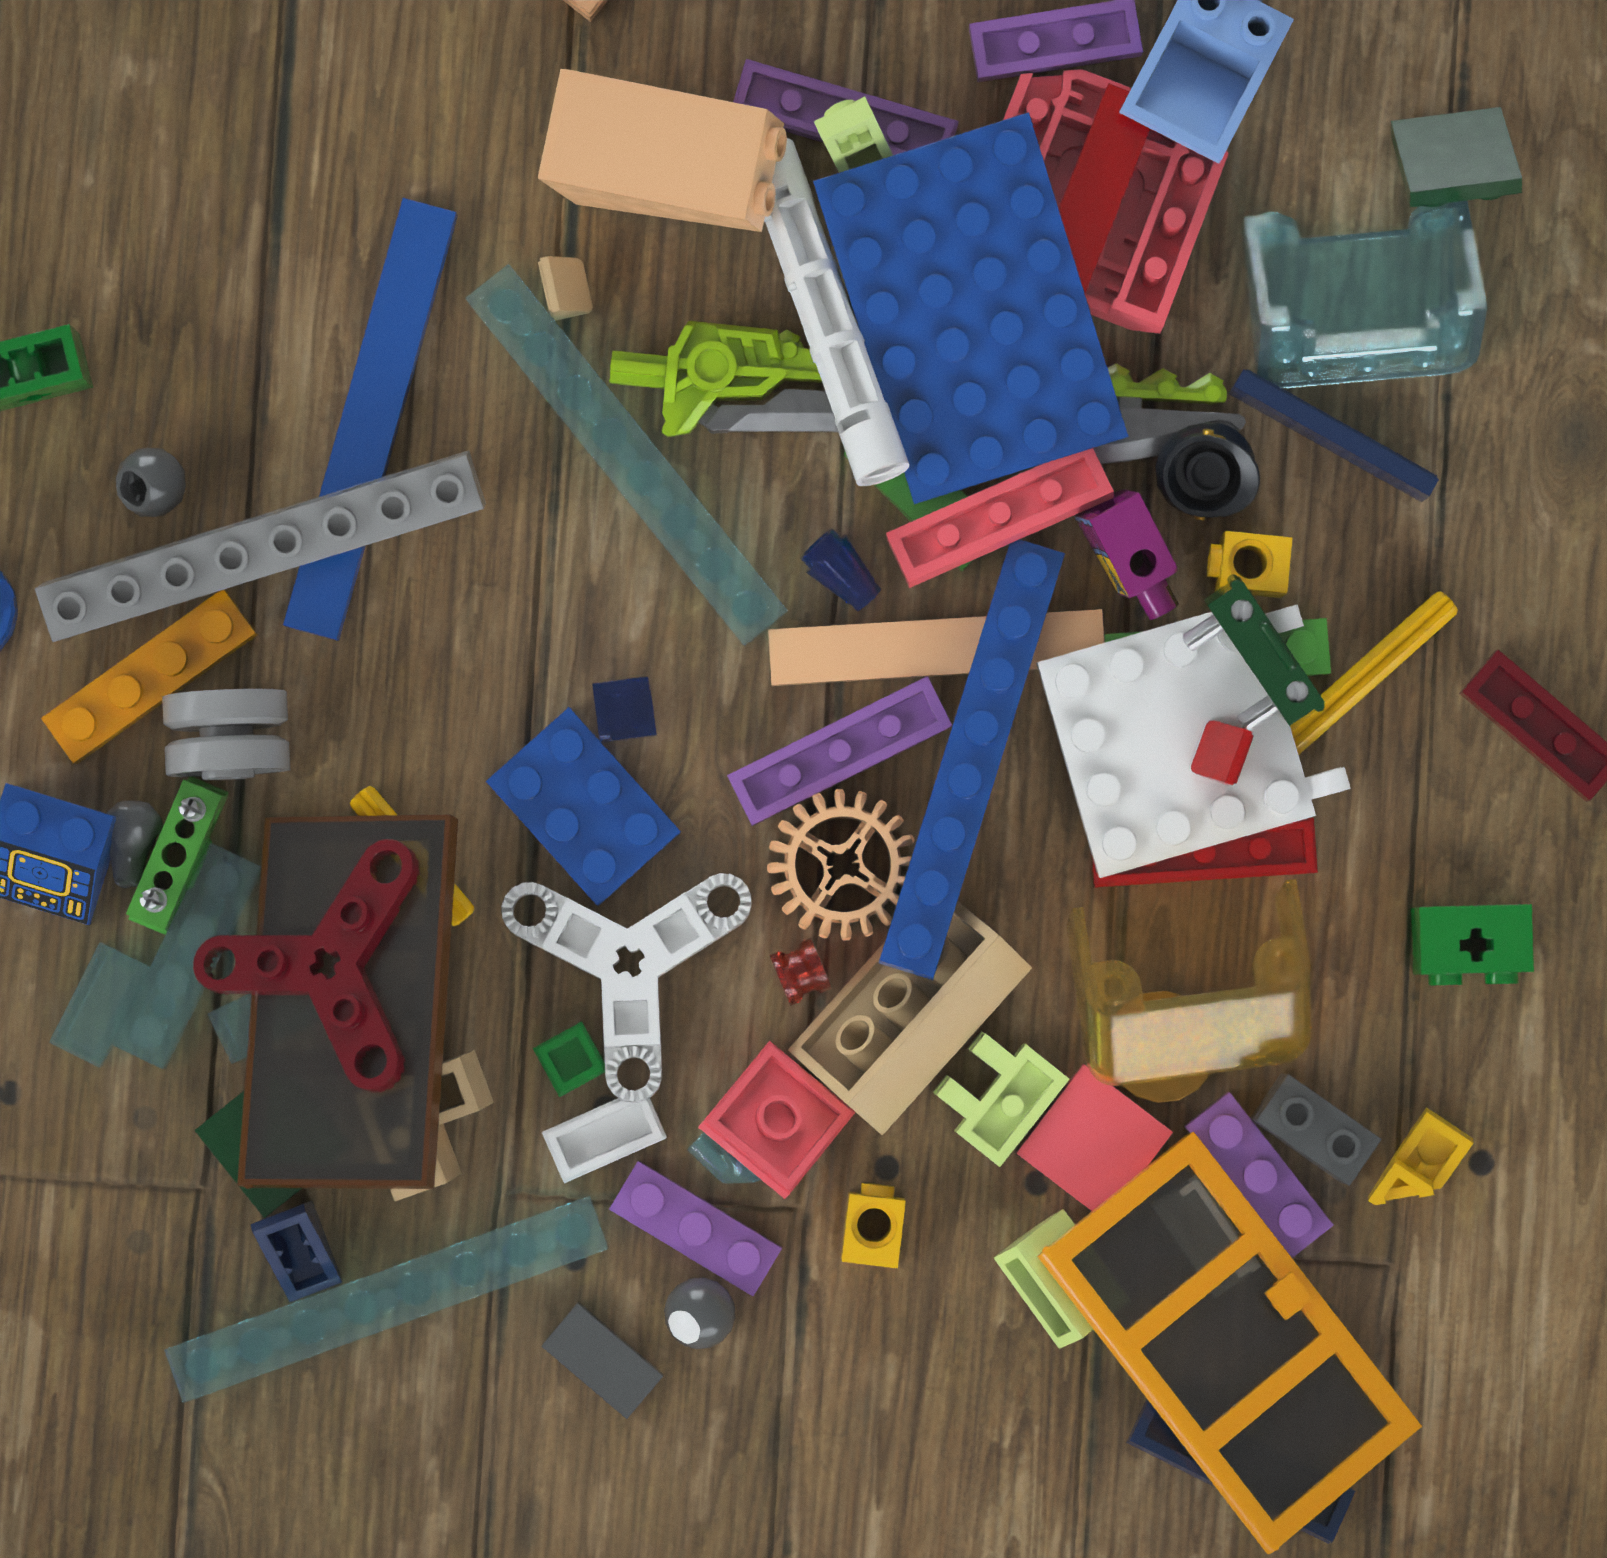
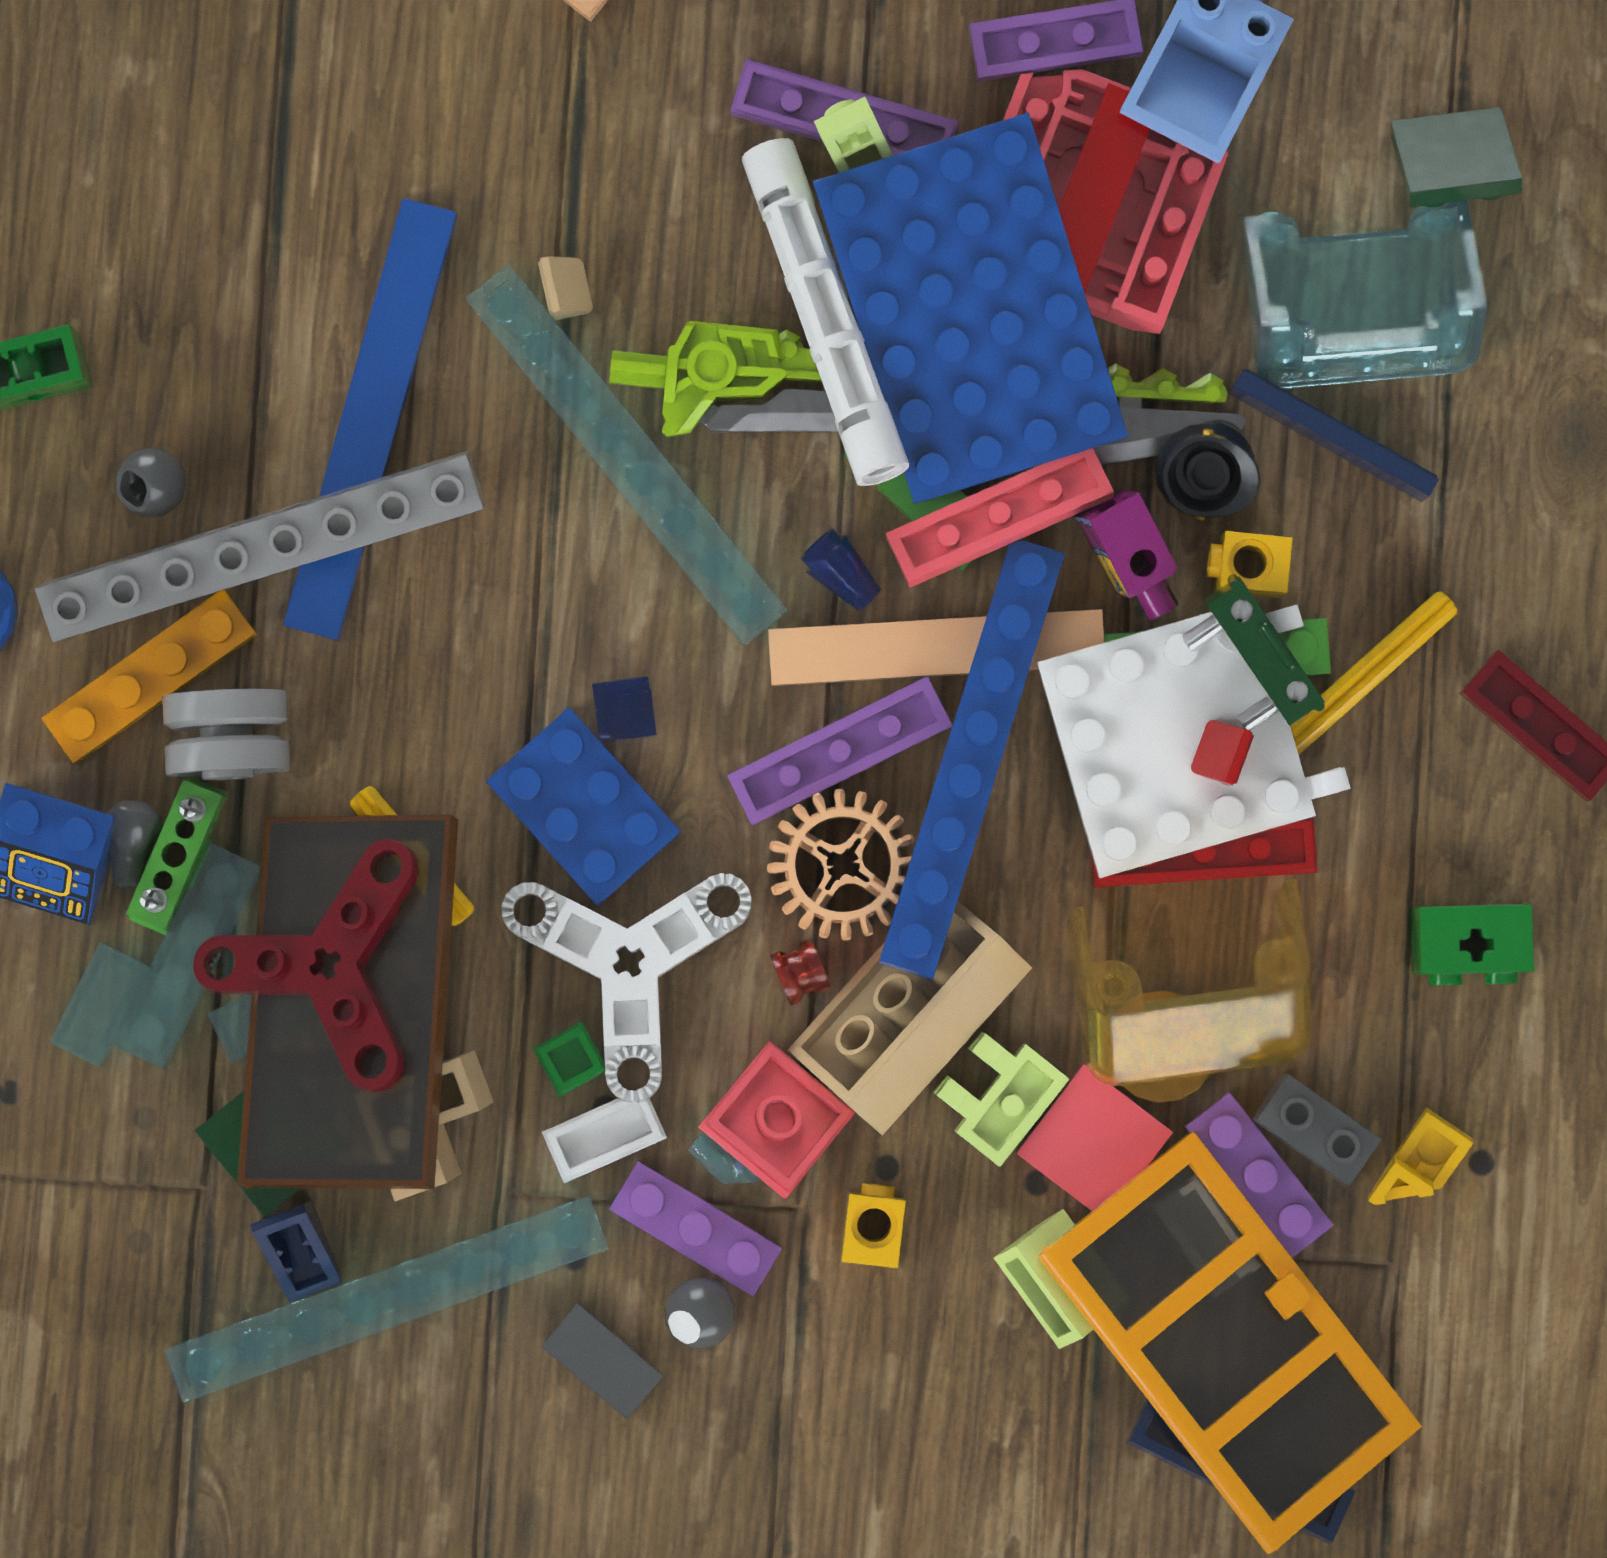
(661, 152): light nougat slope -> none

